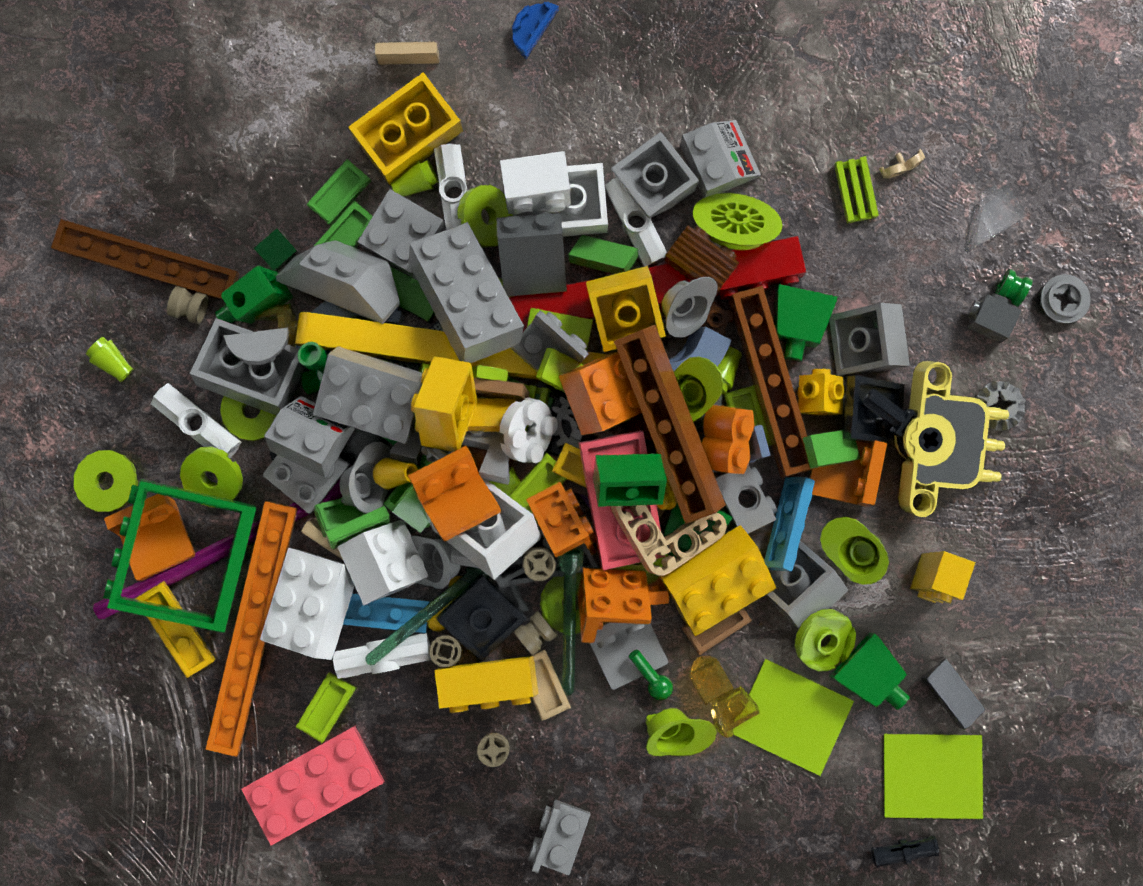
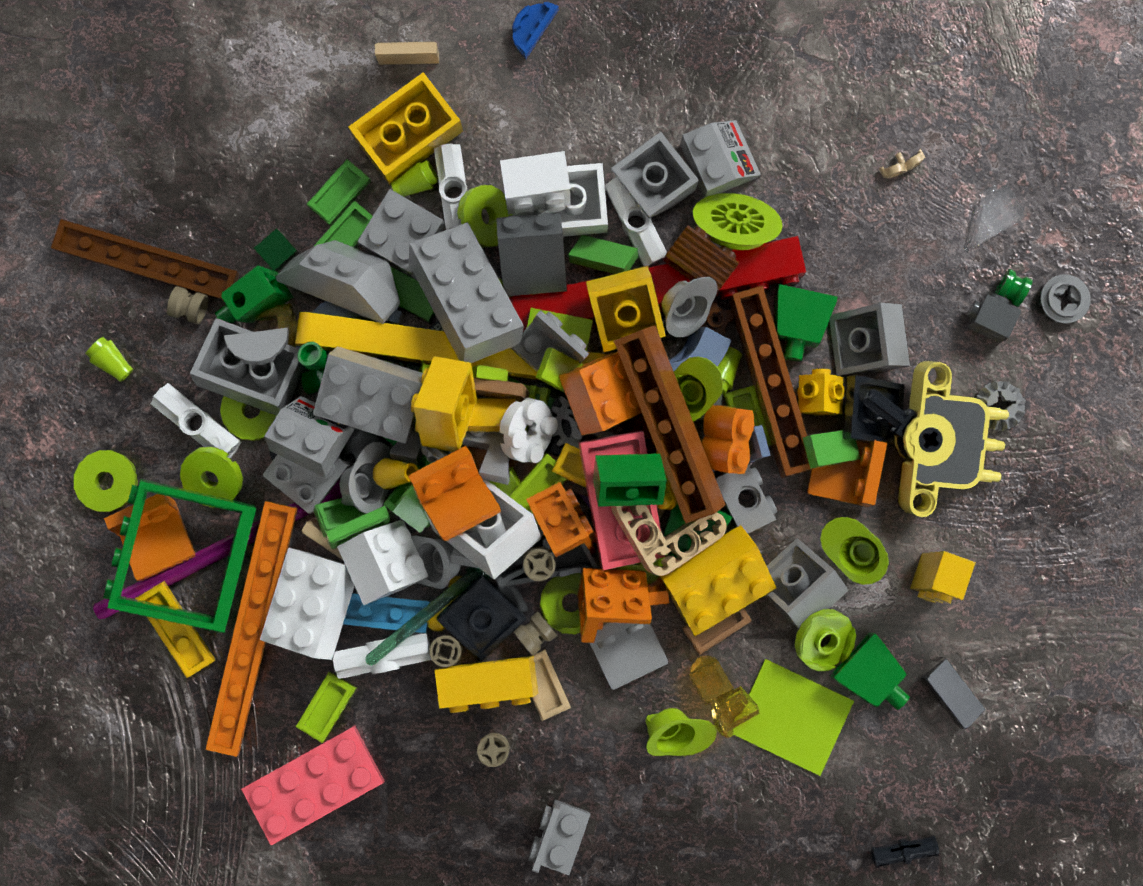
(570, 565): clear green piece -> none
(659, 686): green bar -> none
(789, 523): dark azure plate -> none
(851, 164): lime tile -> none
(933, 776): lime piece -> none

